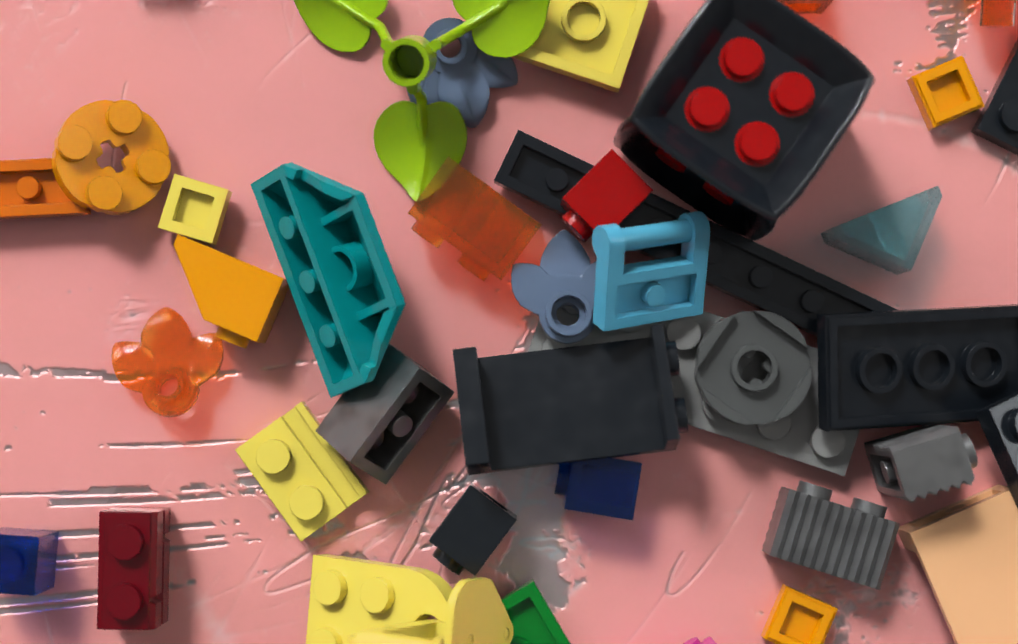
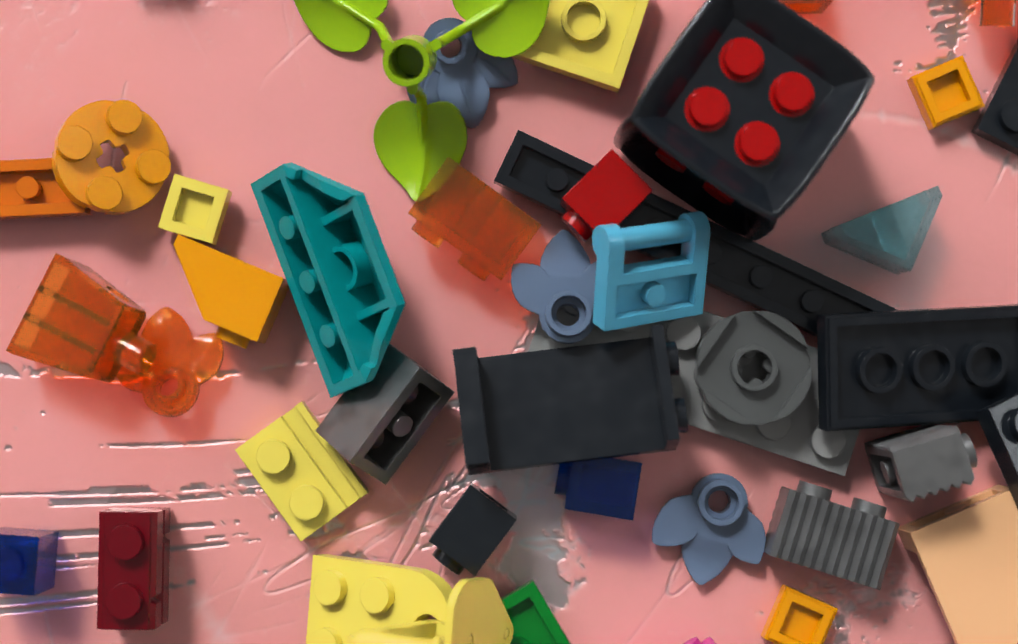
(82, 325): none -> clear orange torso
(710, 536): none -> sand blue plate

